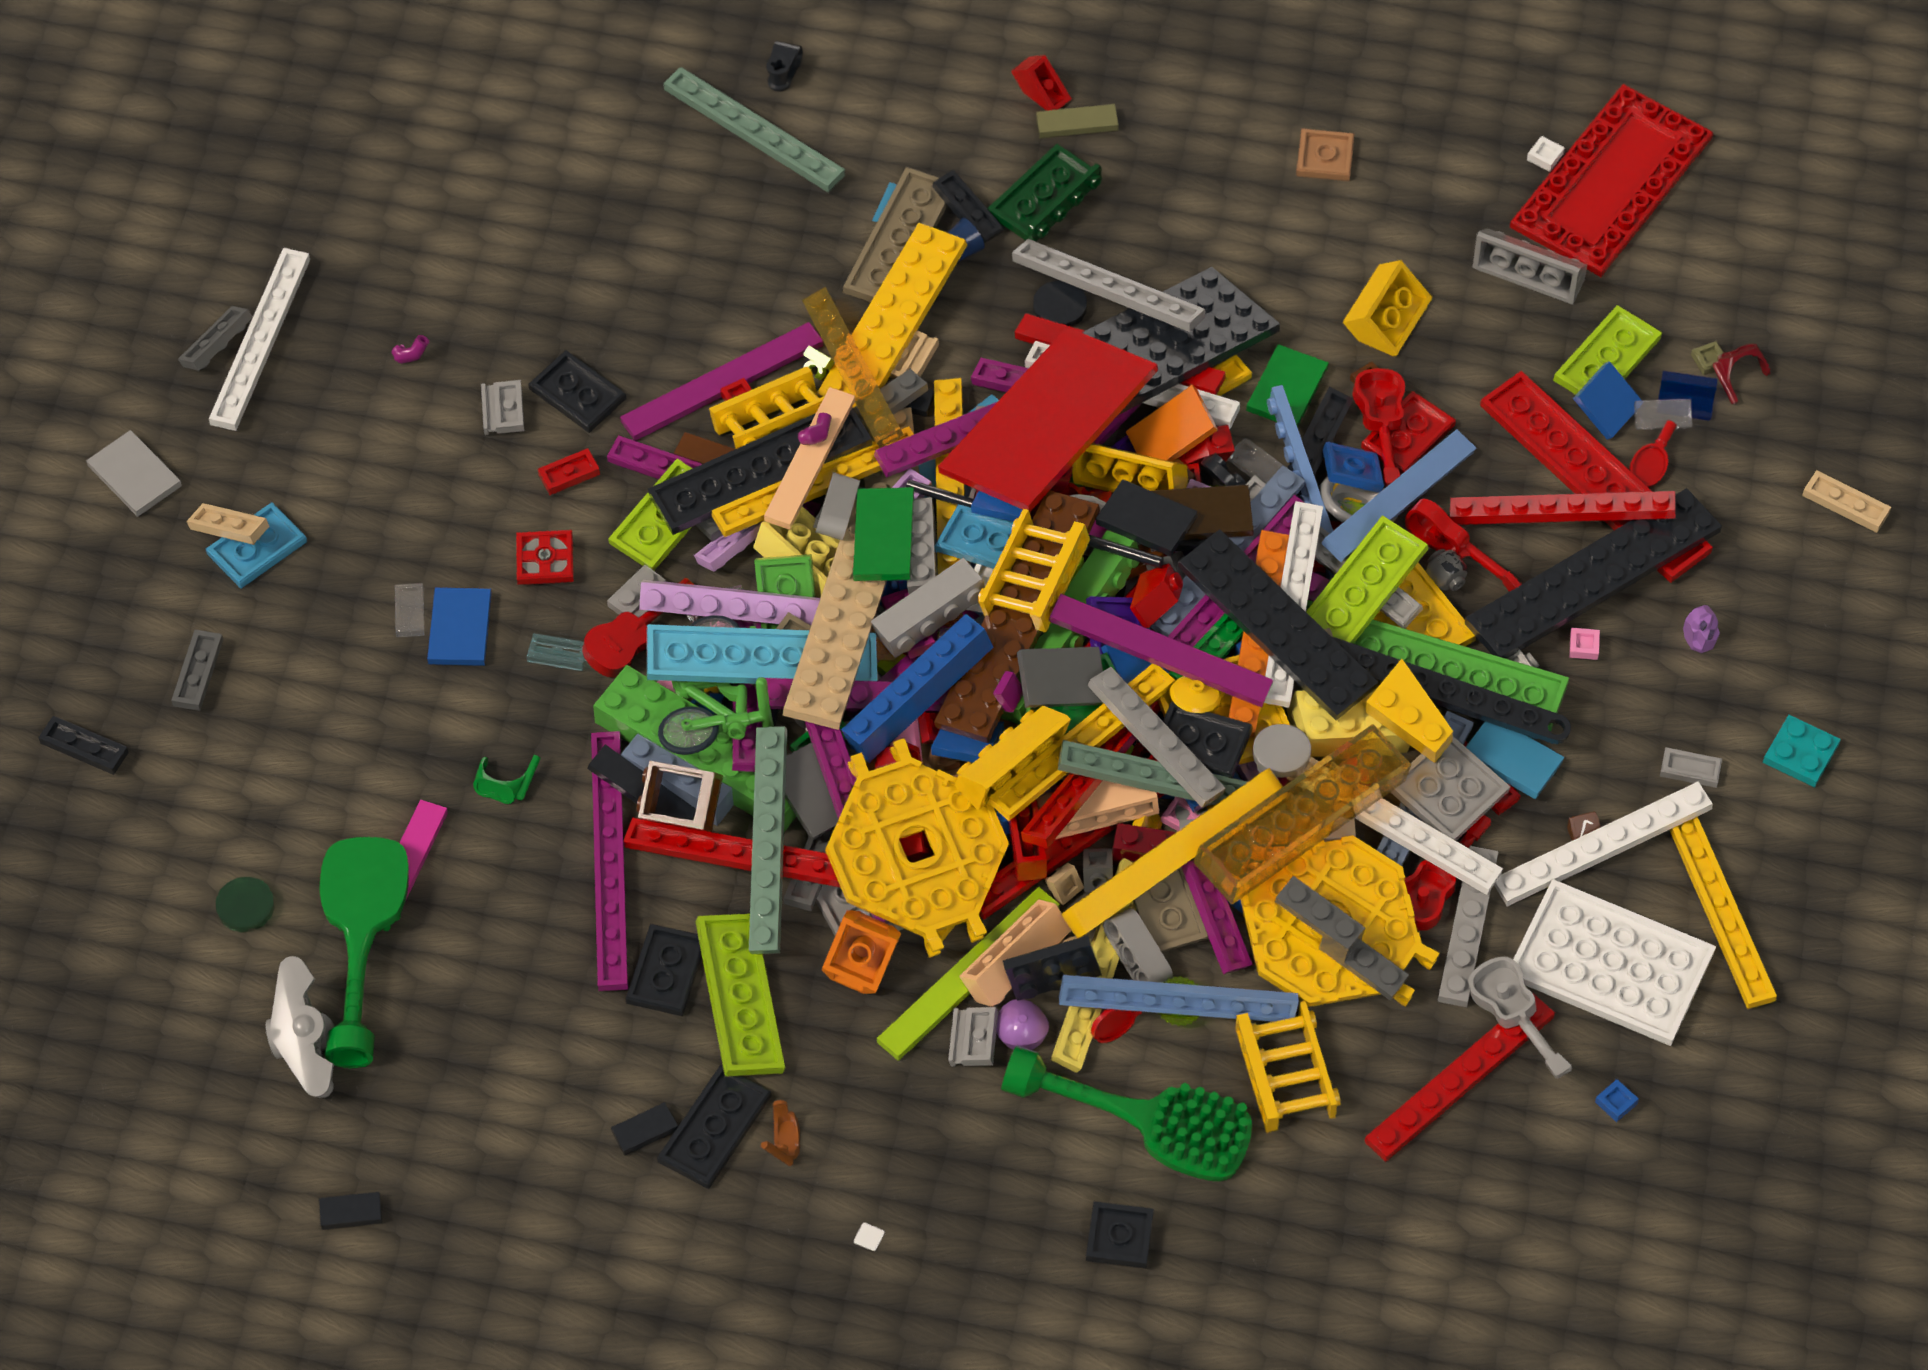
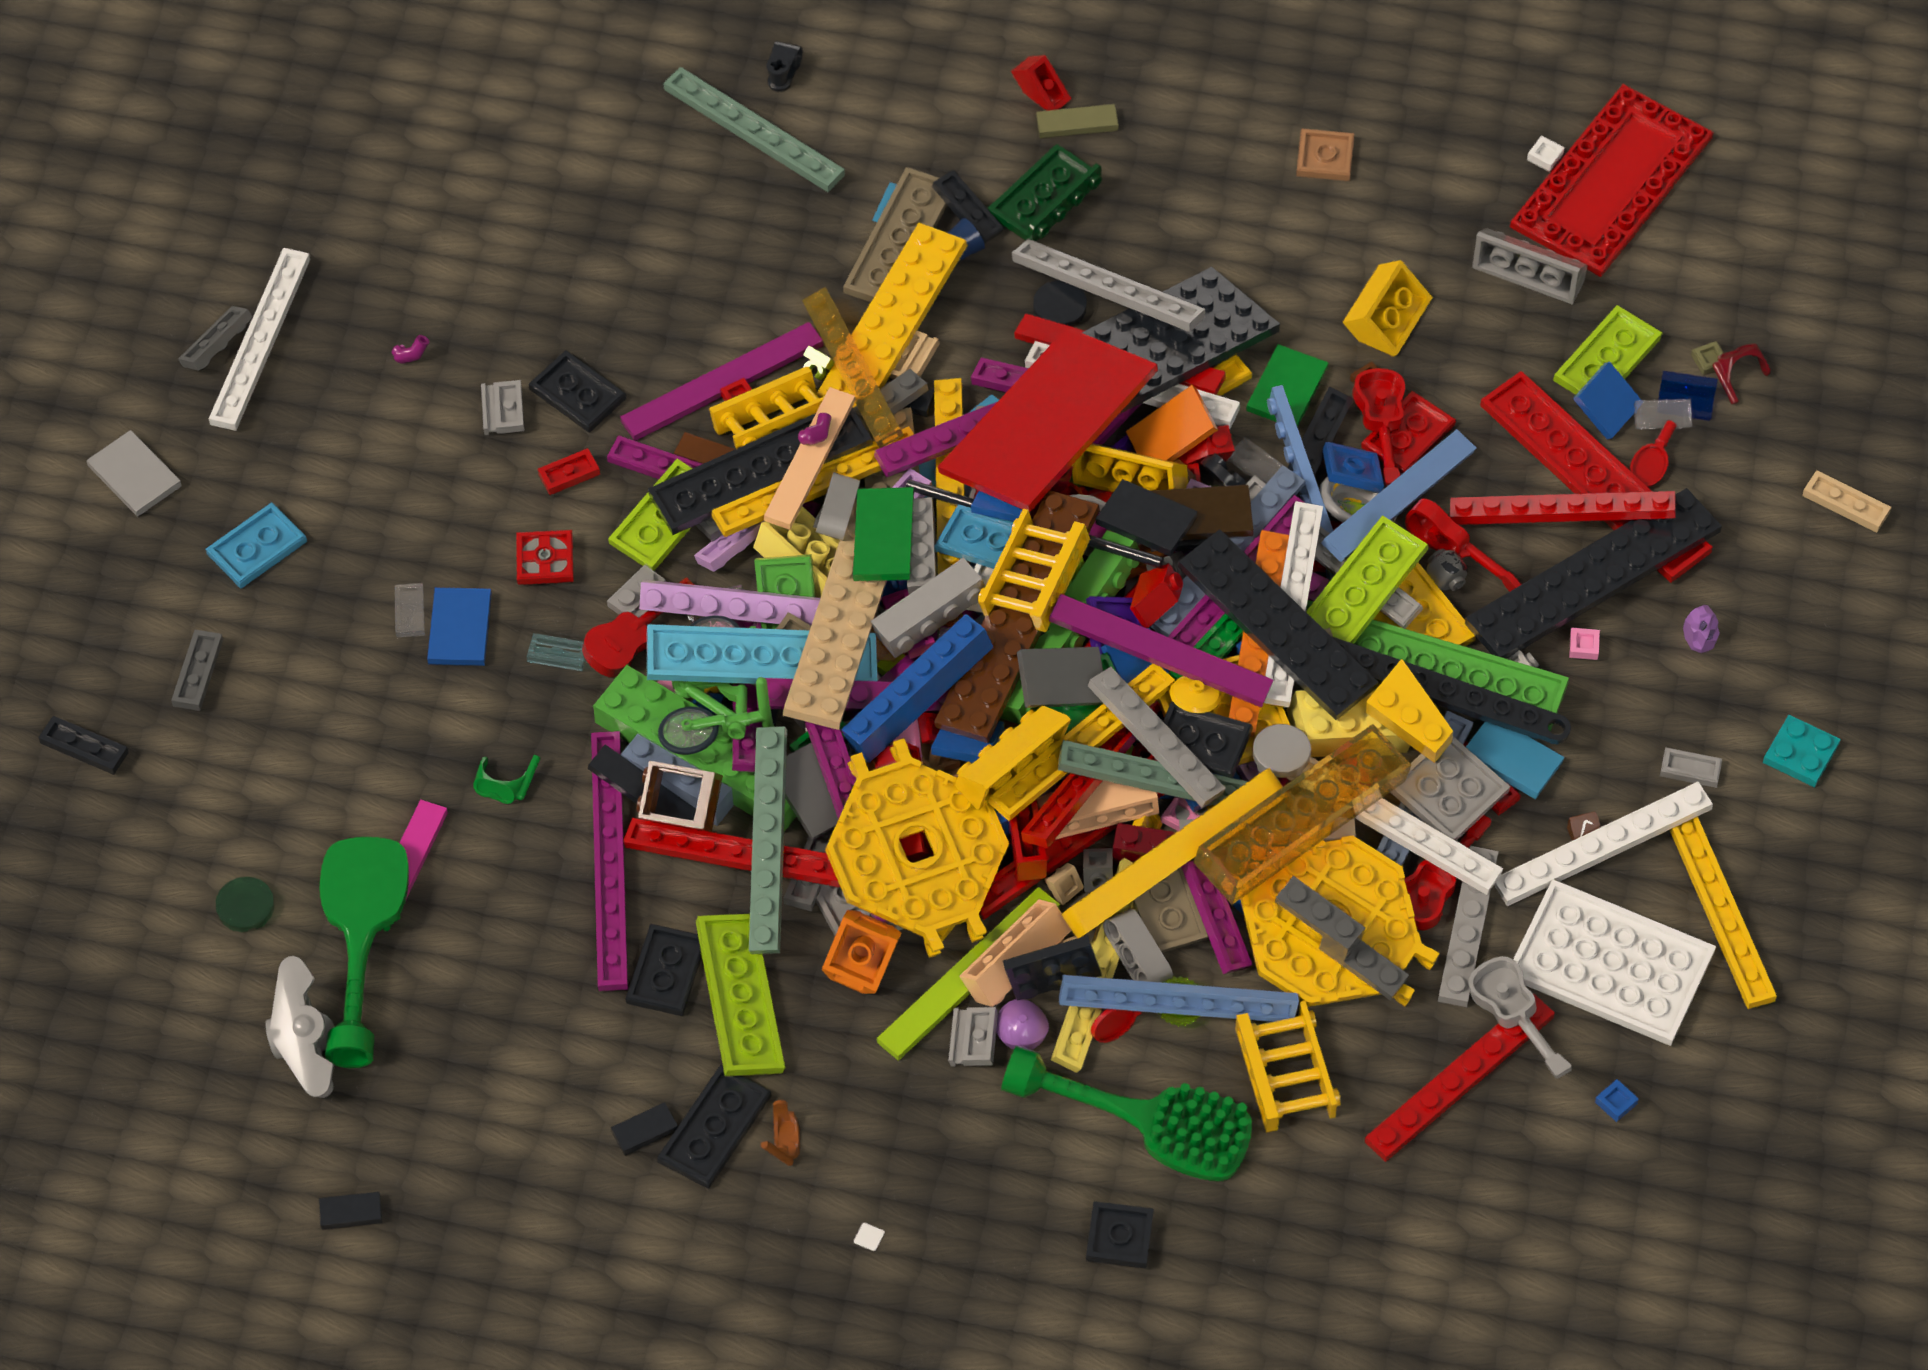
(228, 523): tan plate -> none
(1008, 691): magenta tile -> none

